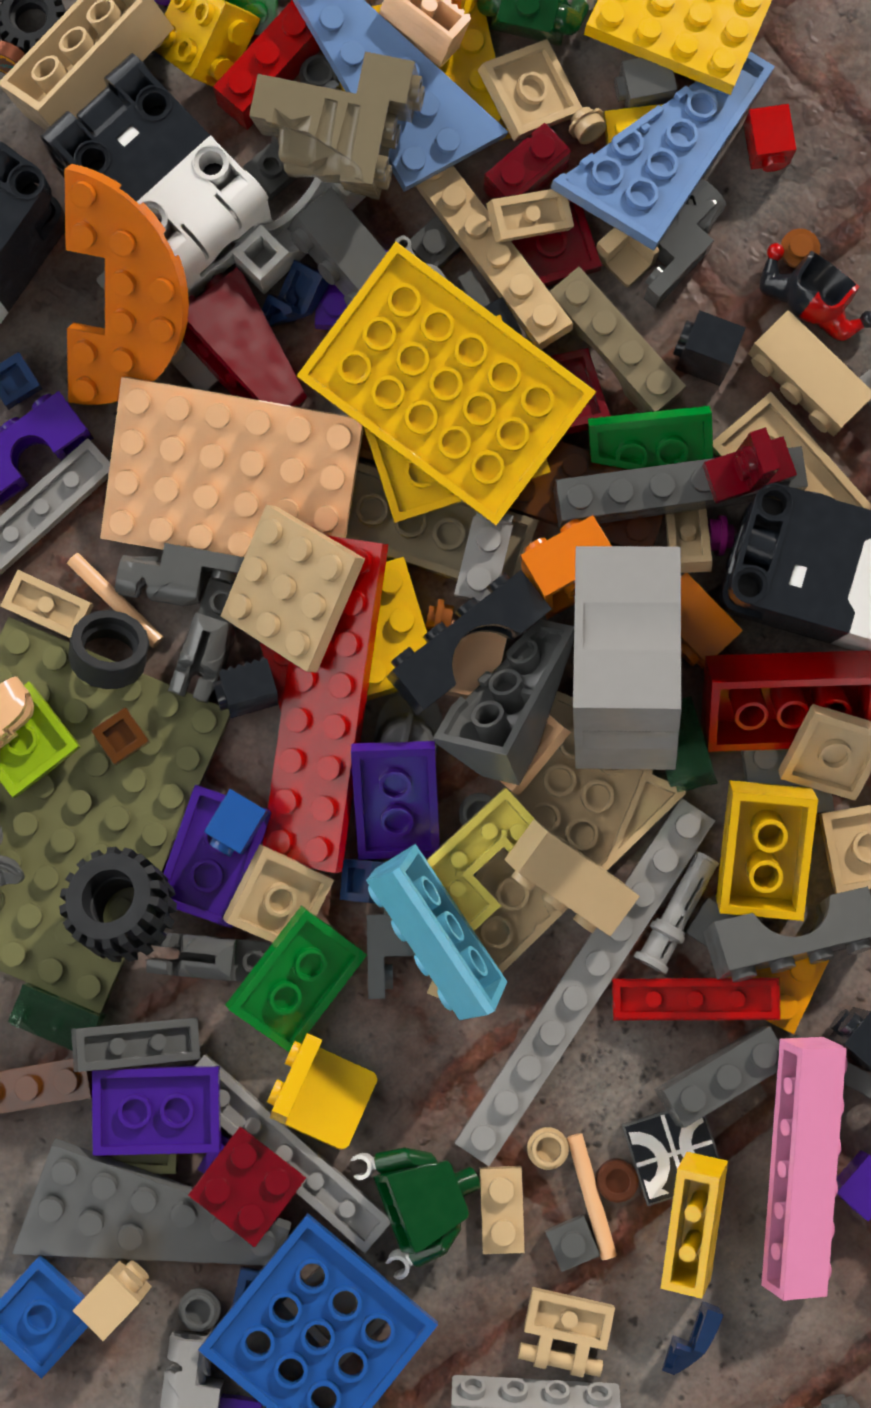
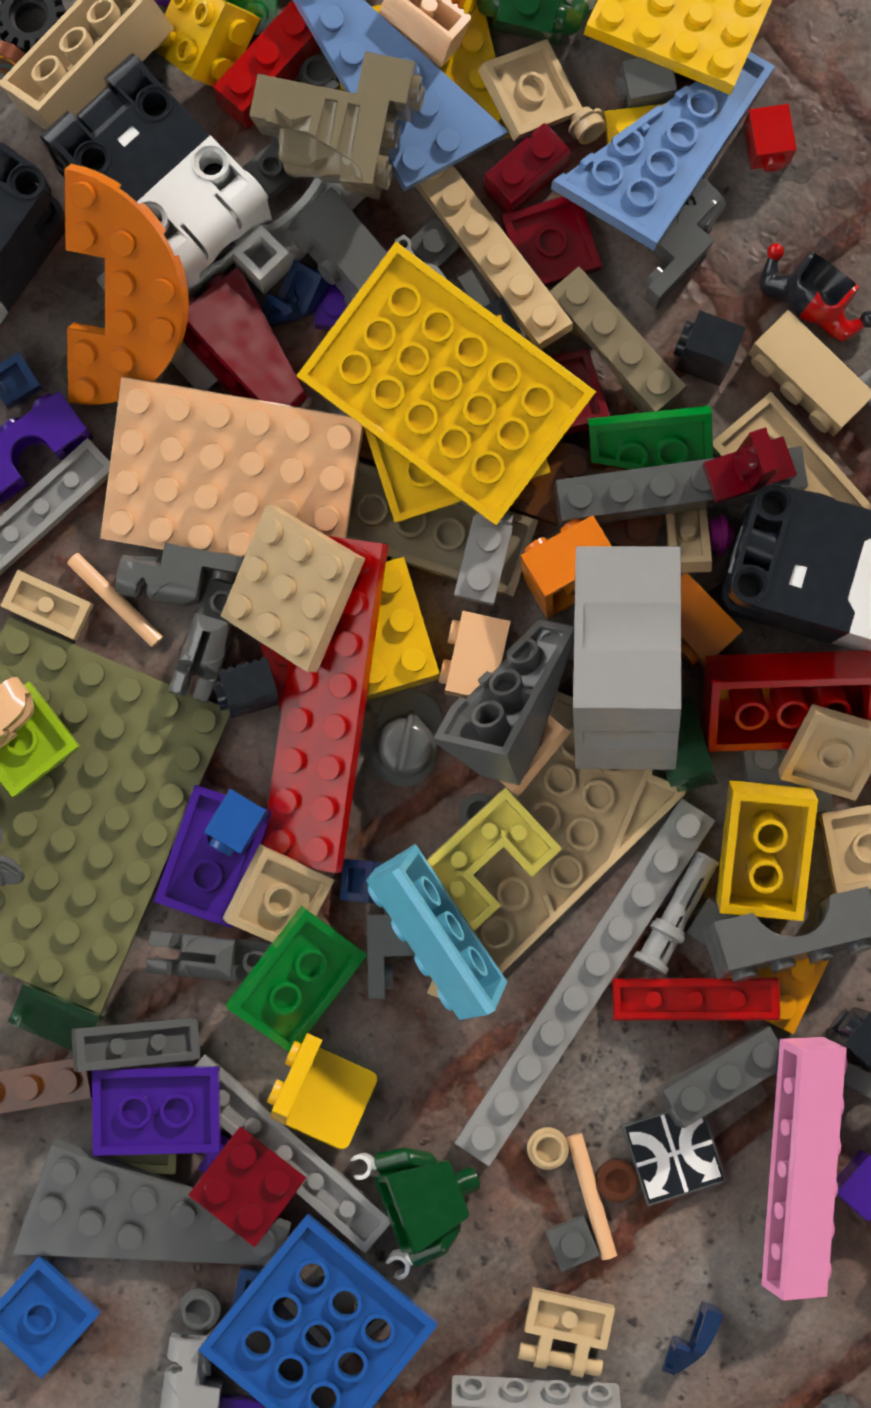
(97, 883): black tyre -> none
(112, 625): black tyre -> none
(113, 1298): tan brick -> none
(120, 736): reddish brown plate -> none
(395, 798): dark purple plate -> none
(438, 614): dark orange plate -> none
(502, 1210): tan plate -> none
(507, 611): black arch -> none
(529, 215): tan plate -> none
(570, 879): tan brick -> none
(625, 256): tan panel -> none
(694, 1224): yellow brick -> none
(797, 245): dark orange plate -> none

